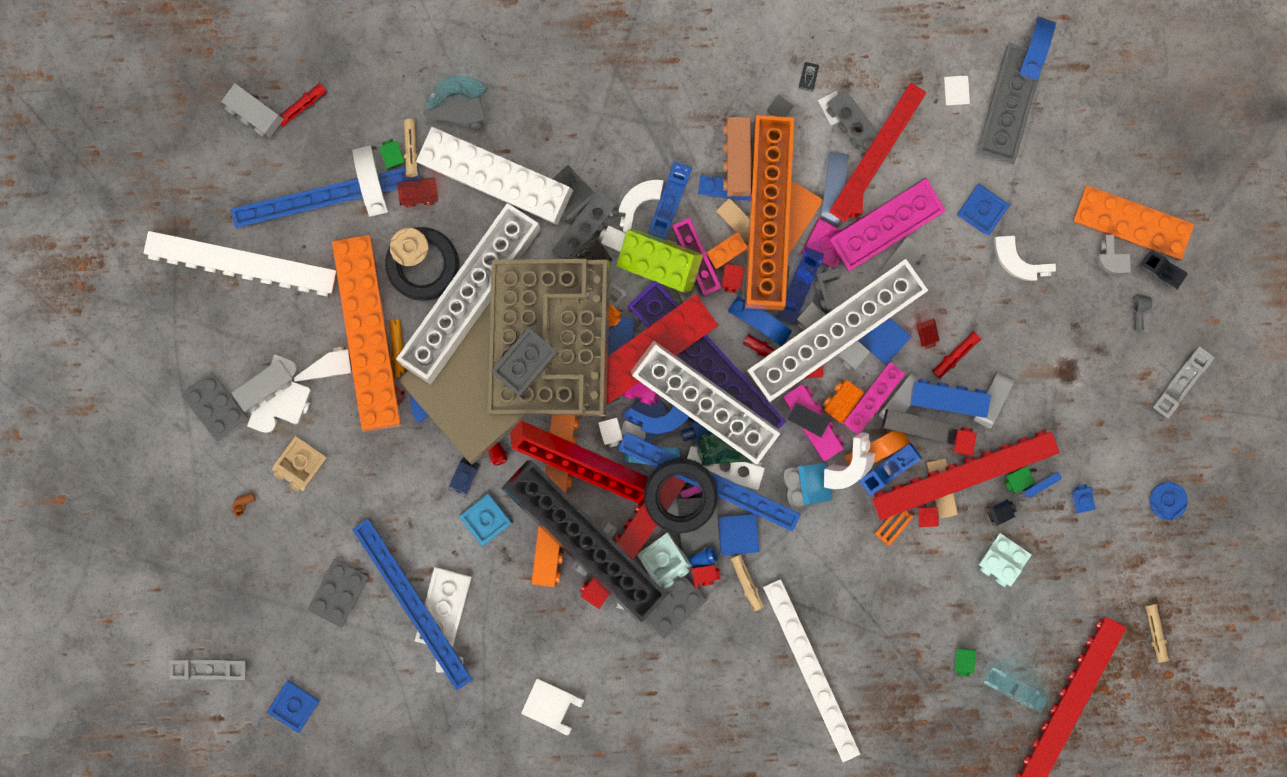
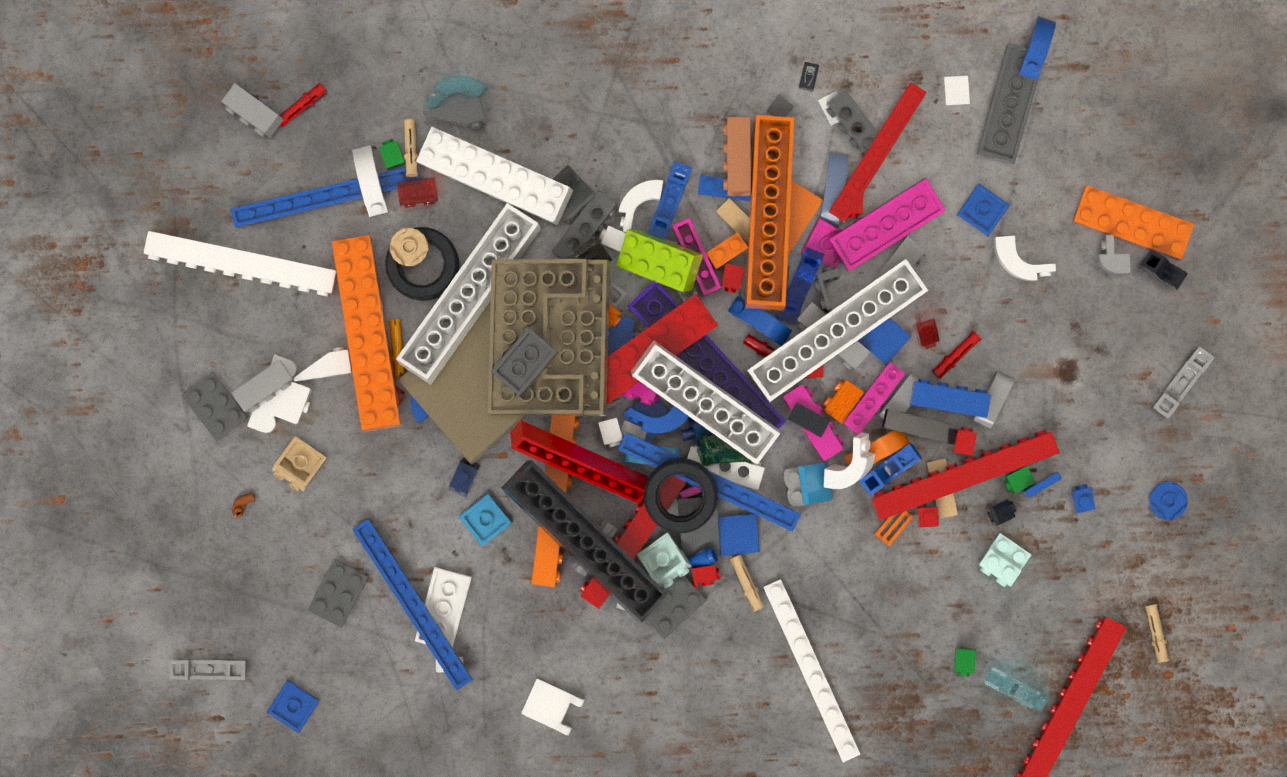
(497, 455): red cone -> none
(1141, 304): dark grey bar -> none

